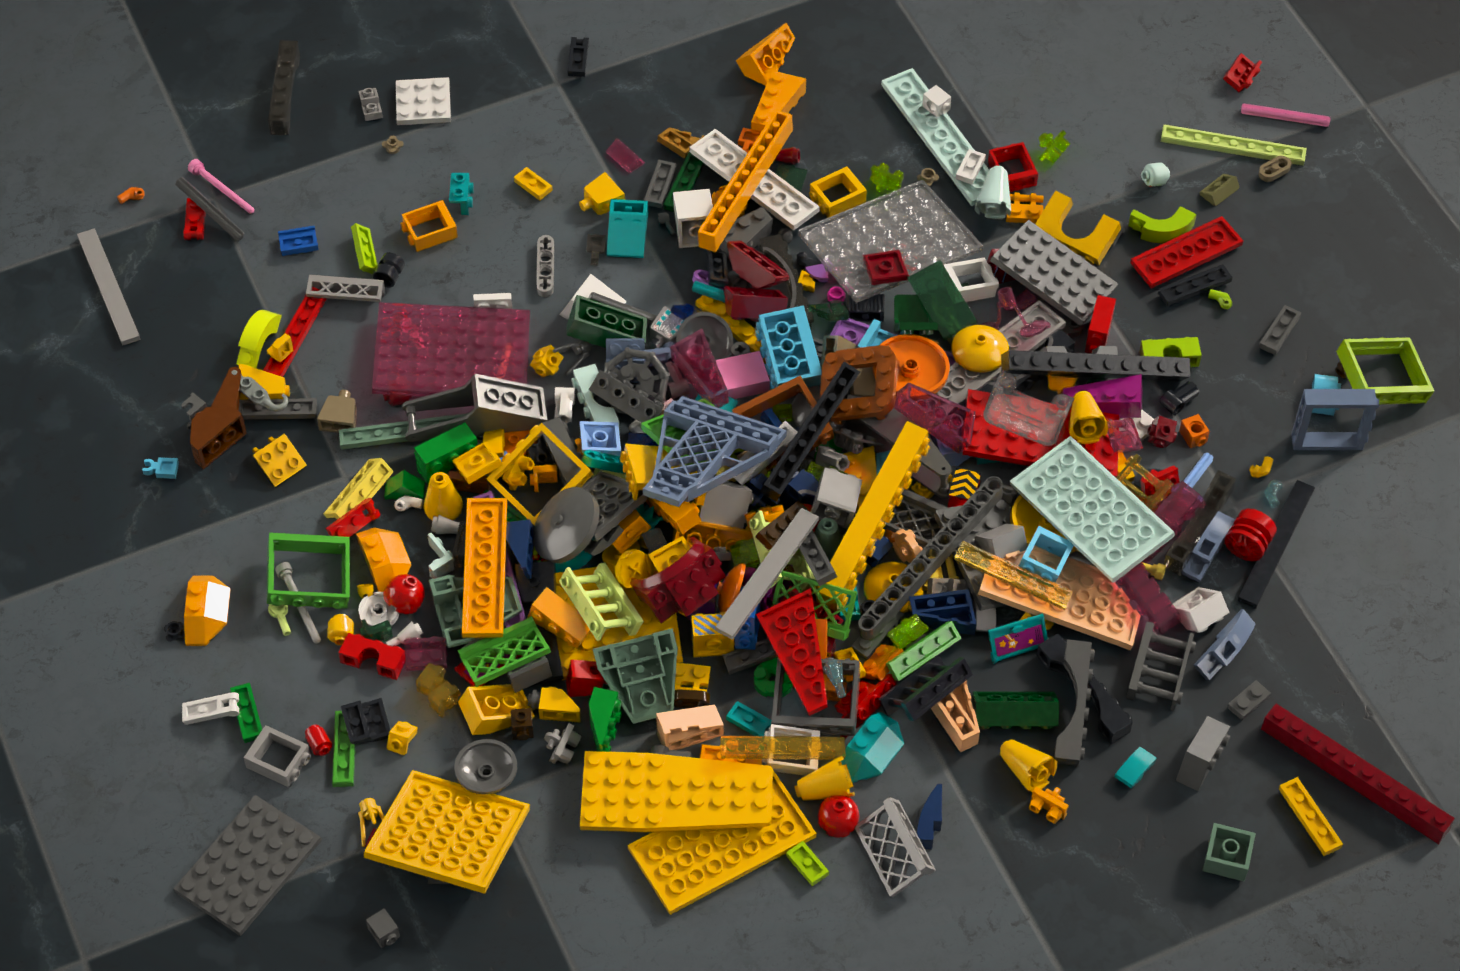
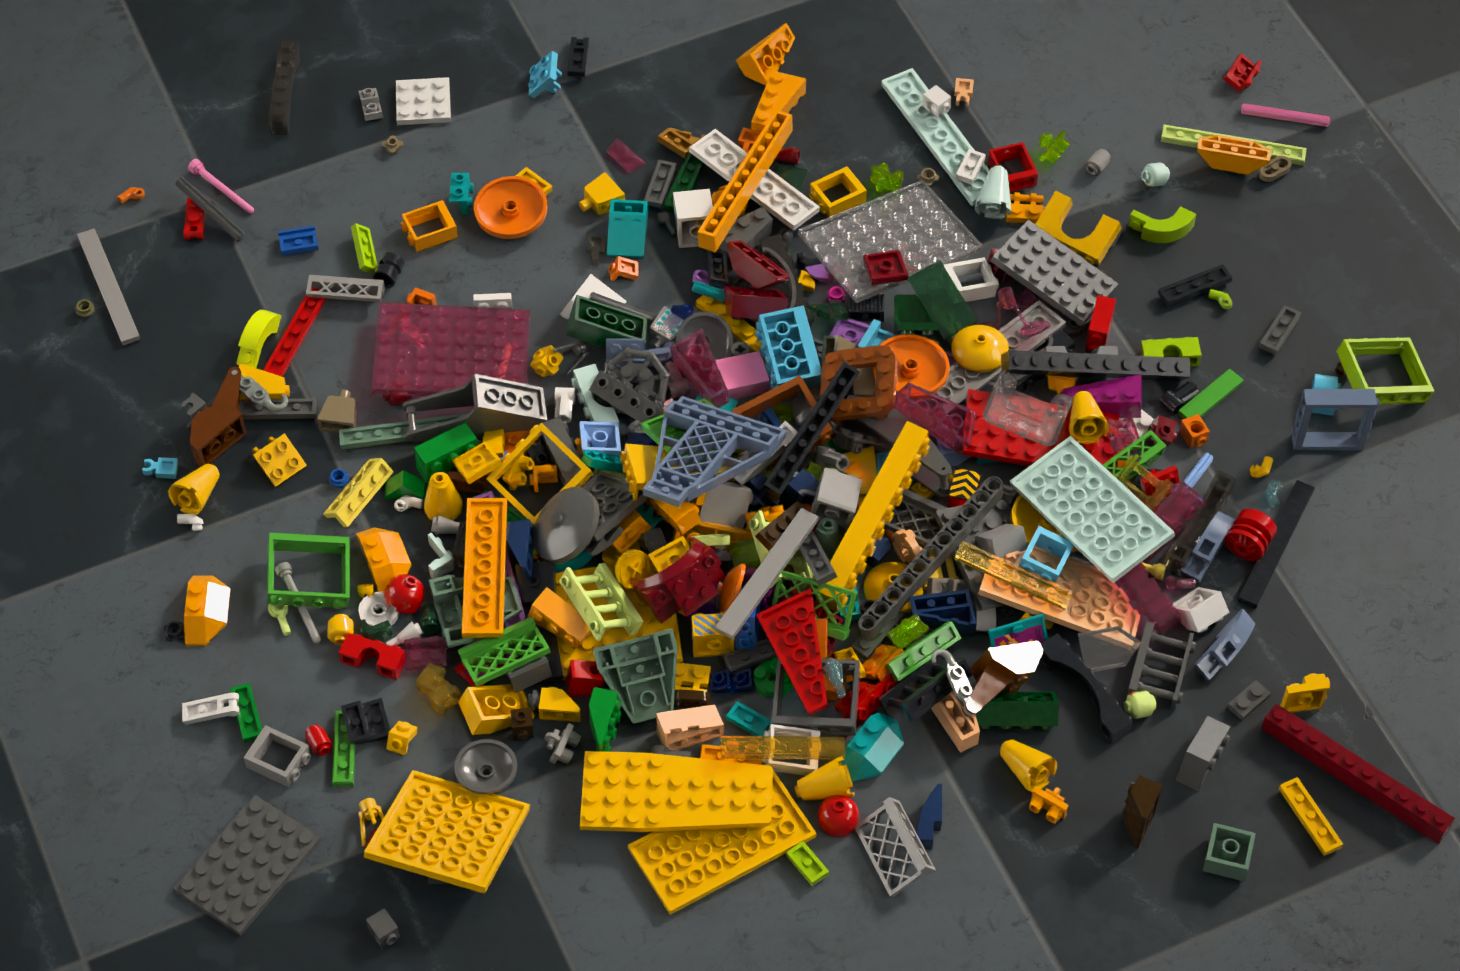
(84, 308): none -> olive plate
(190, 519): none -> white arm
(194, 489): none -> yellow cone
(281, 348): yellow bracket -> none
(338, 474): none -> blue plate
(354, 519): red plate -> none
(421, 297): none -> orange bracket
(429, 620): none -> clear green cone
(510, 207): none -> orange dish
(544, 75): none -> medium azure plate
(545, 266): light grey beam -> none
(624, 268): none -> orange bracket
(717, 540): none -> yellowish green plate
(731, 682): none -> clear blue slope
(963, 90): none -> light nougat plate
(996, 672): none -> slope
(1076, 661): dark grey arch -> none
(1098, 162): none -> light grey brick
(1107, 648): none -> clear tile
(1135, 767): teal slope -> none
(1140, 704): none -> yellowish green head
(1141, 807): none -> dark brown slope
(1149, 457): none -> bright green fence
(1178, 584): none -> clear pink arm
(1186, 252): red plate -> none
(1212, 395): none -> bright green tile
(1220, 189): olive slope -> none
(1233, 154): none -> light orange wedge
(1308, 695): none -> yellow plate

